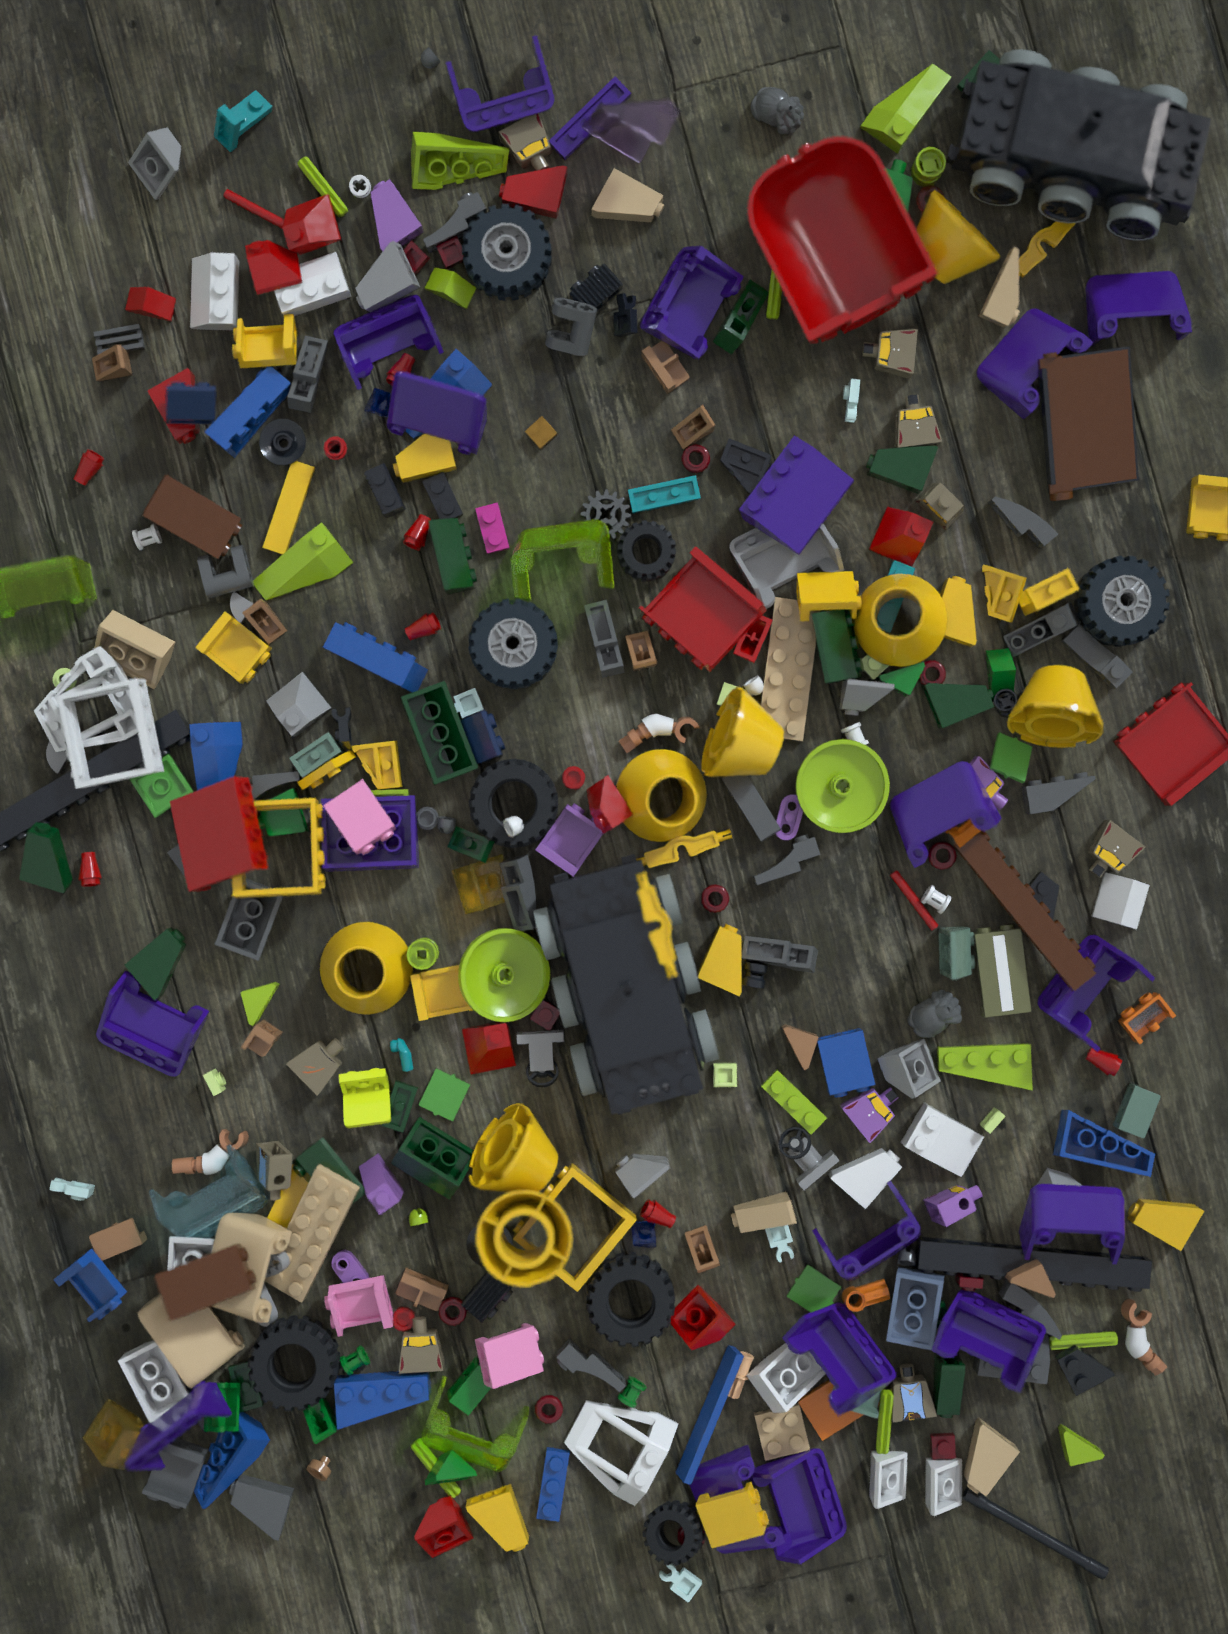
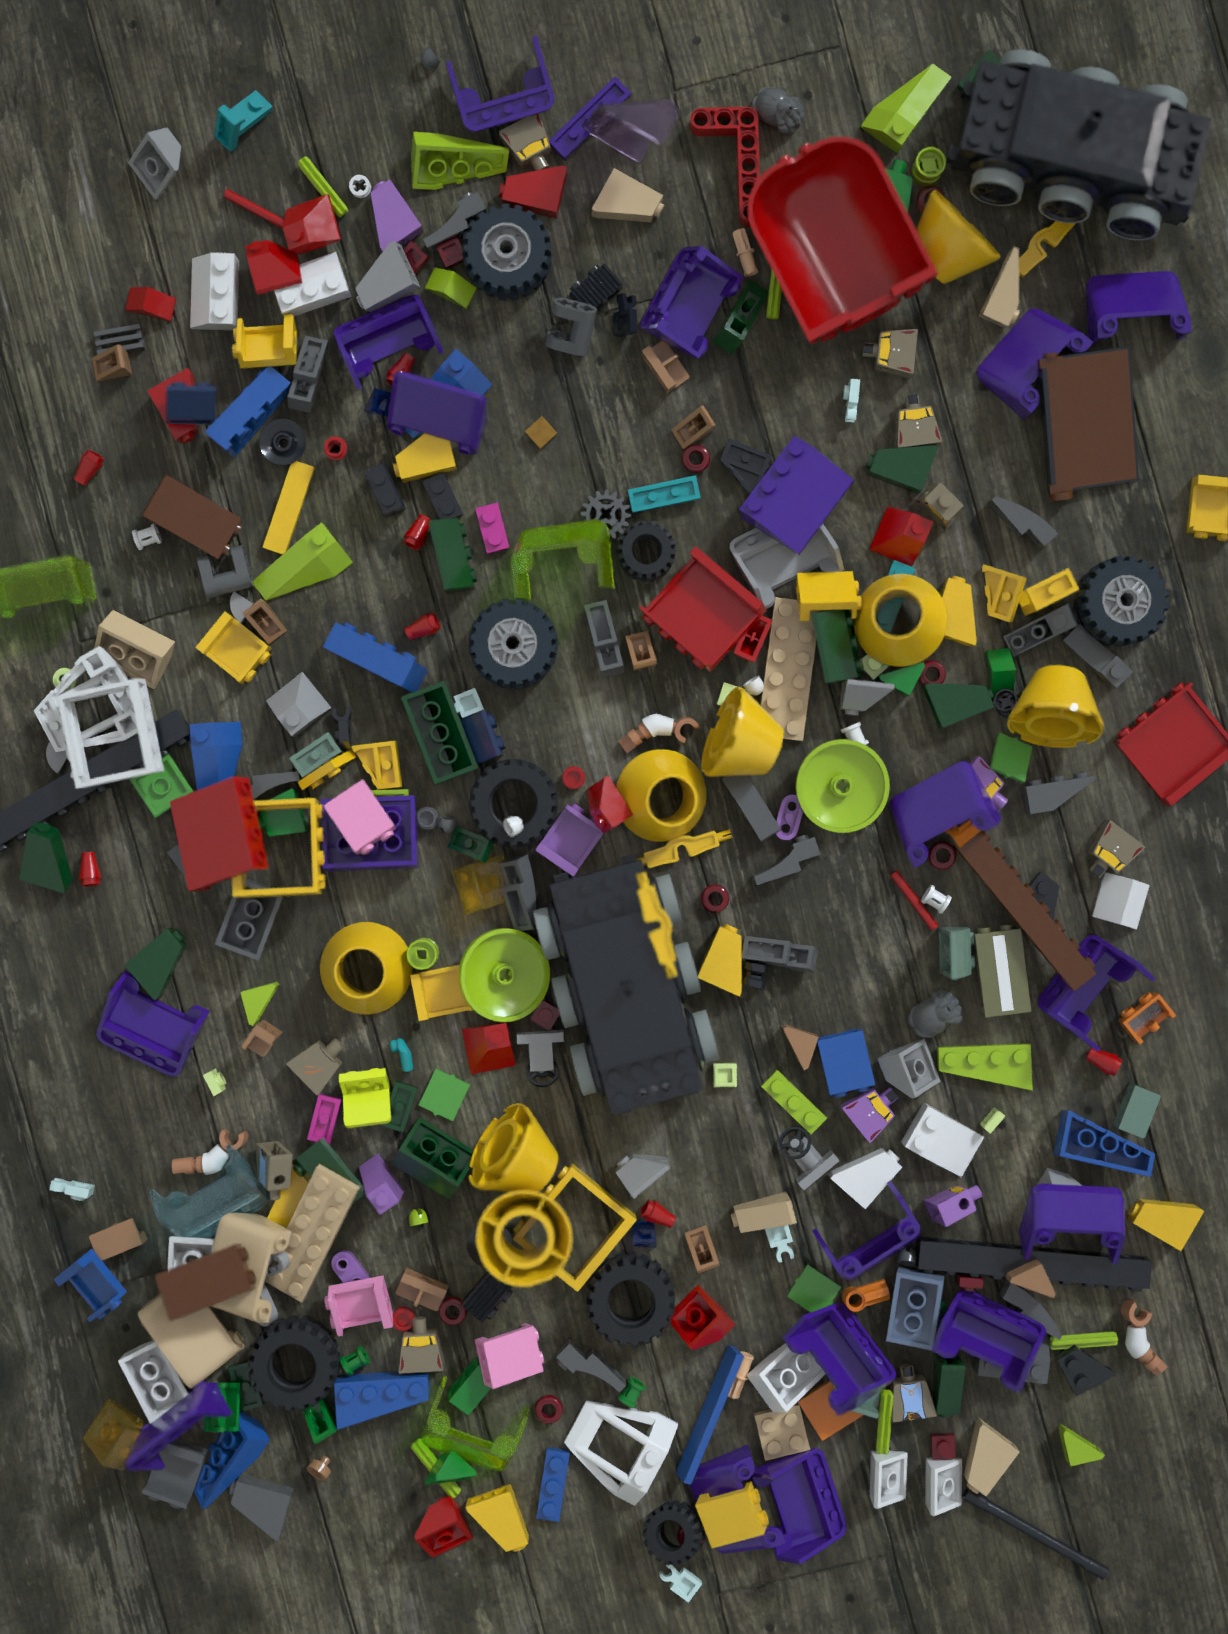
(324, 1118): none -> dark pink plate
(743, 155): none -> red beam
(745, 252): none -> light nougat axle

